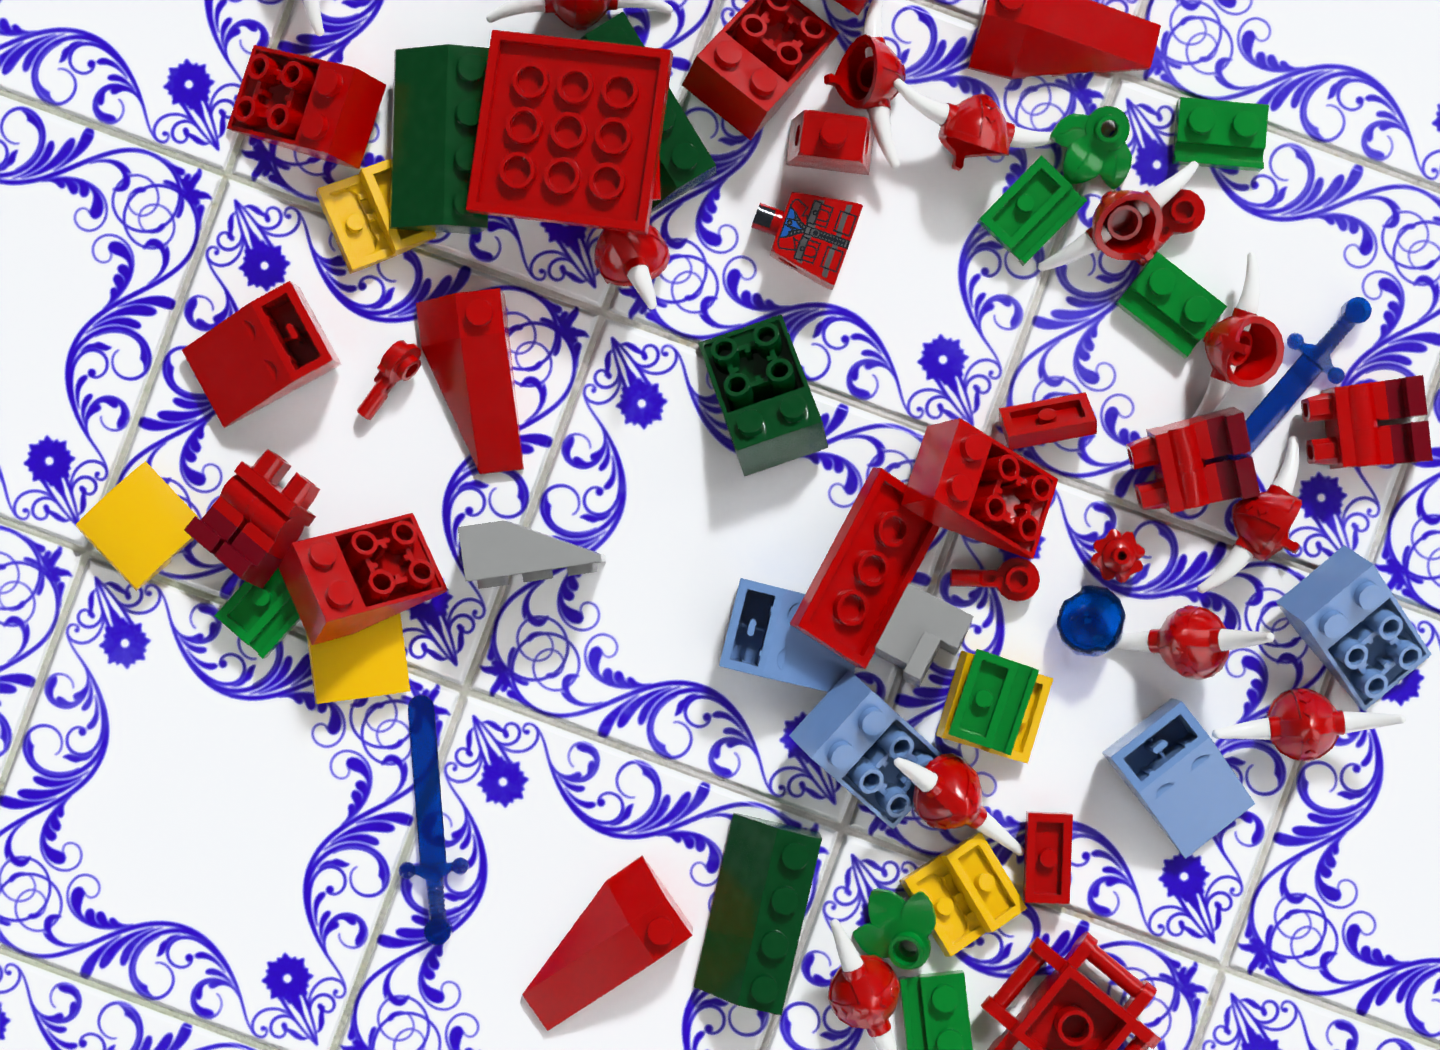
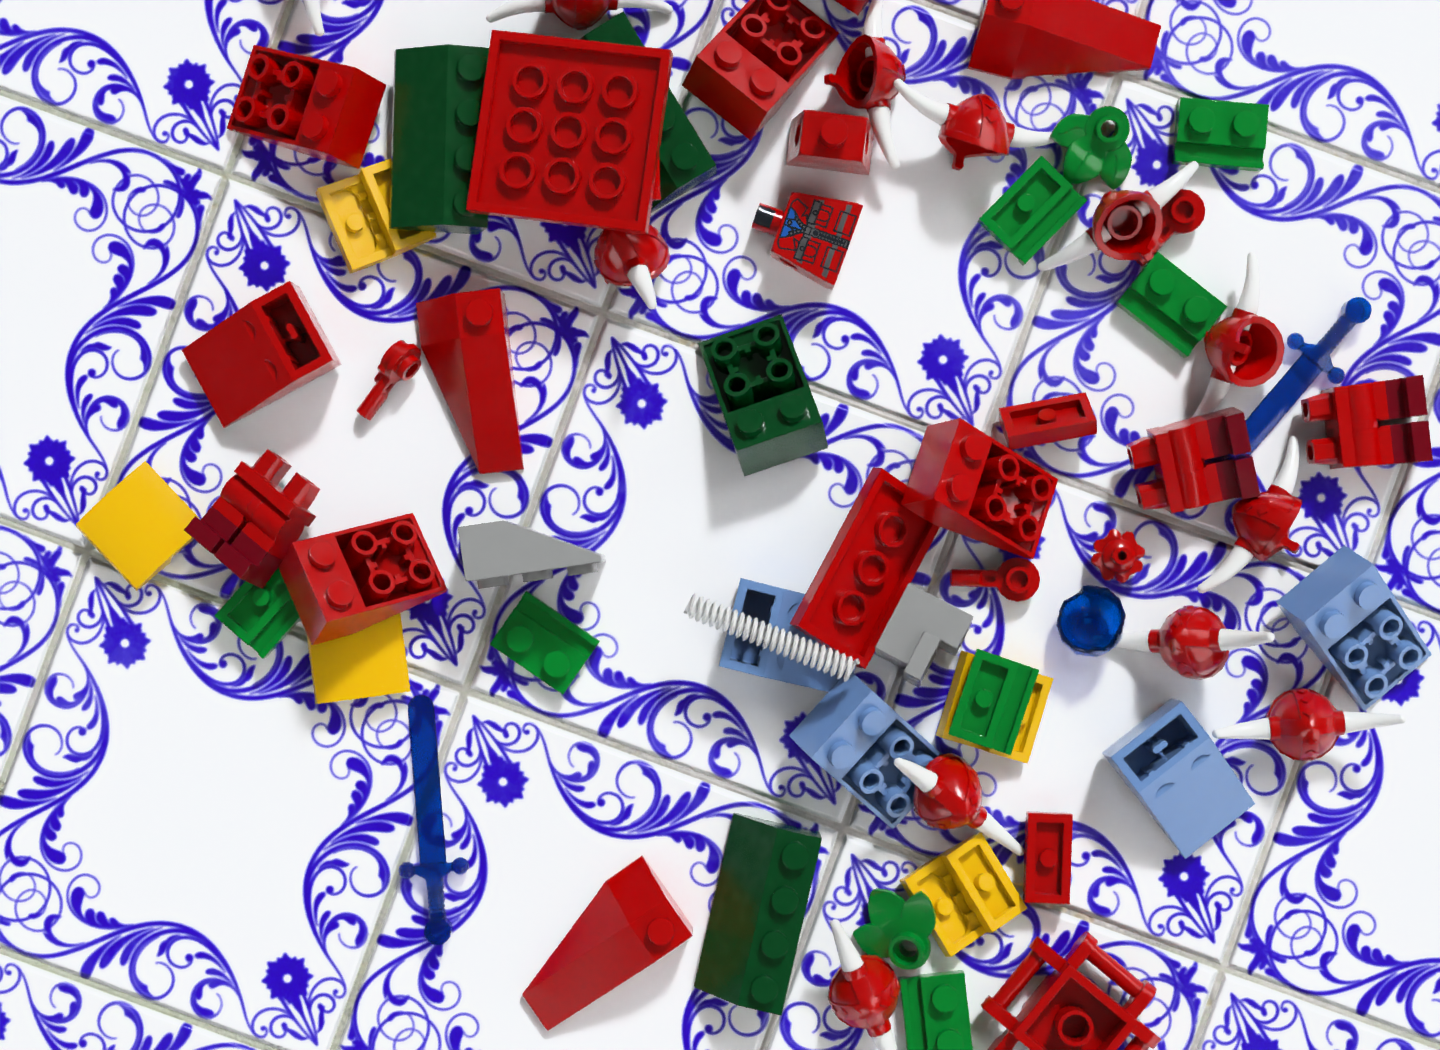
(544, 642): none -> green plate
(771, 635): none -> white piece

